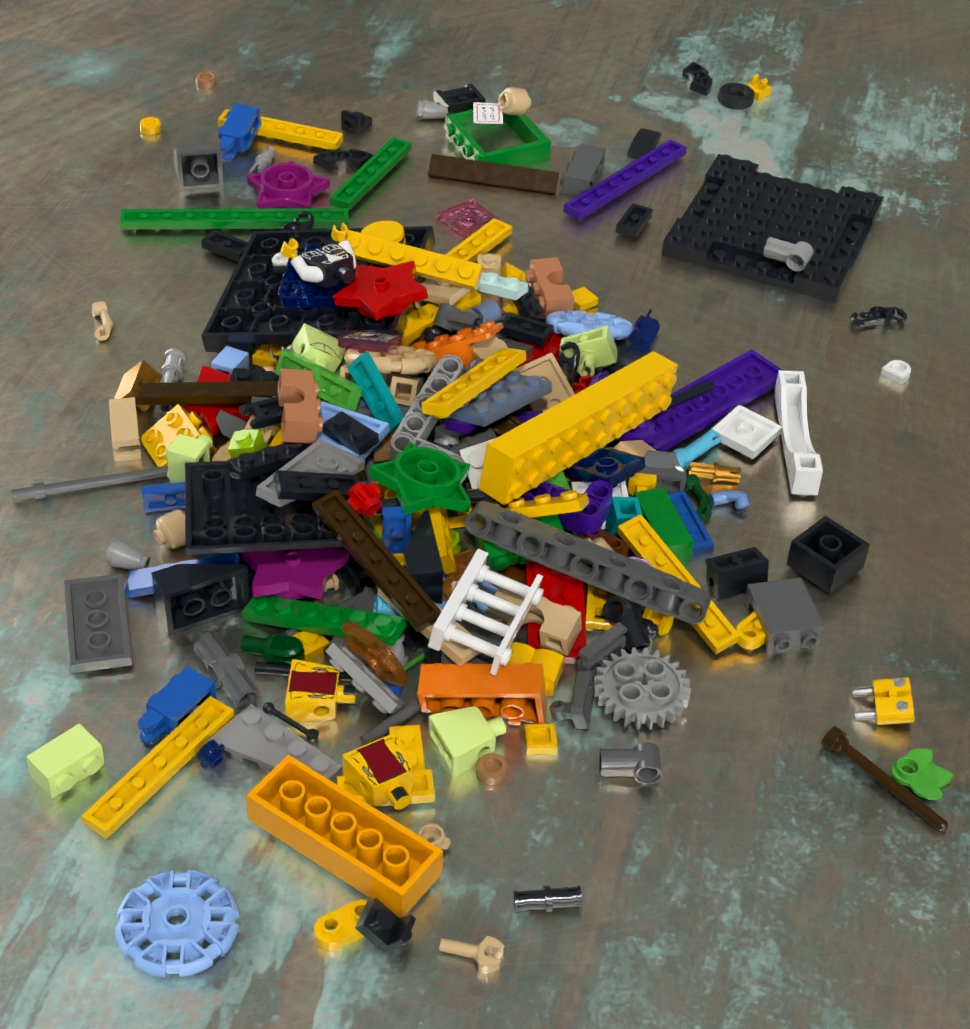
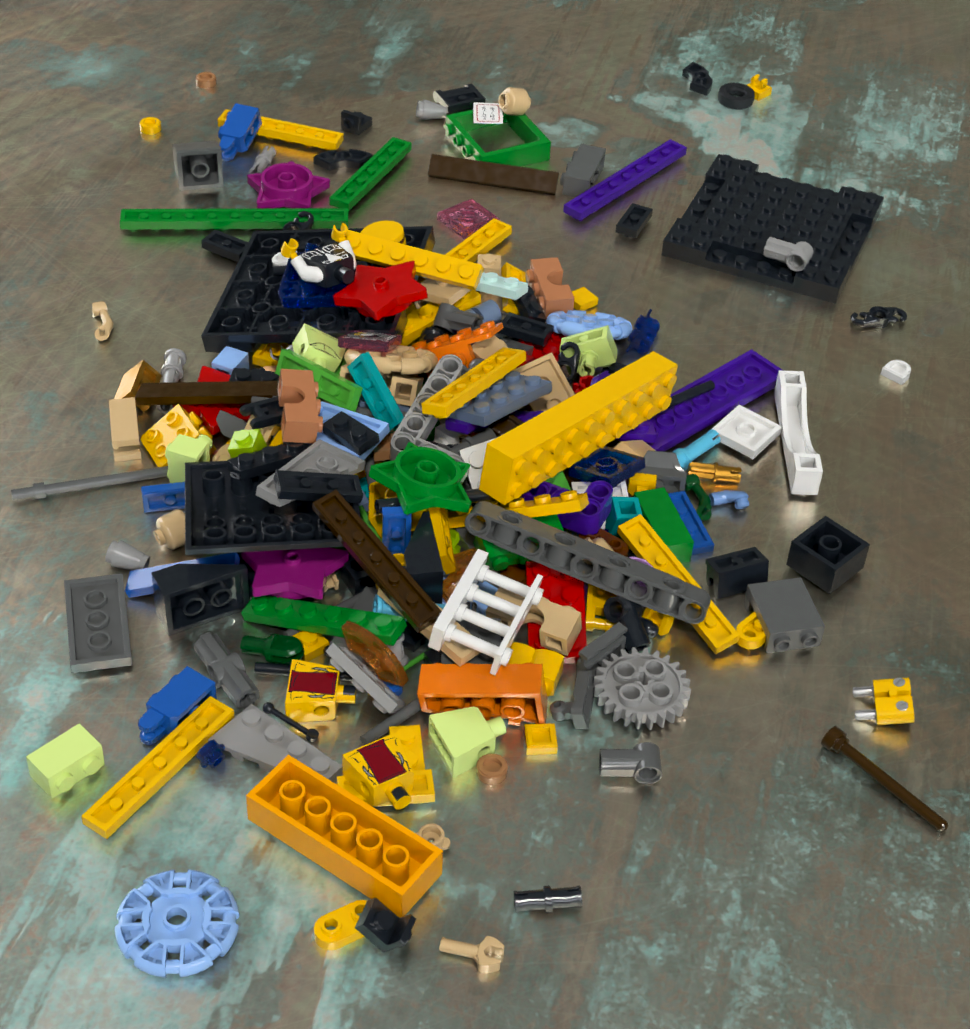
(365, 498): red gear -> none
(643, 143): black slope -> none
(920, 774): bright green plate -> none

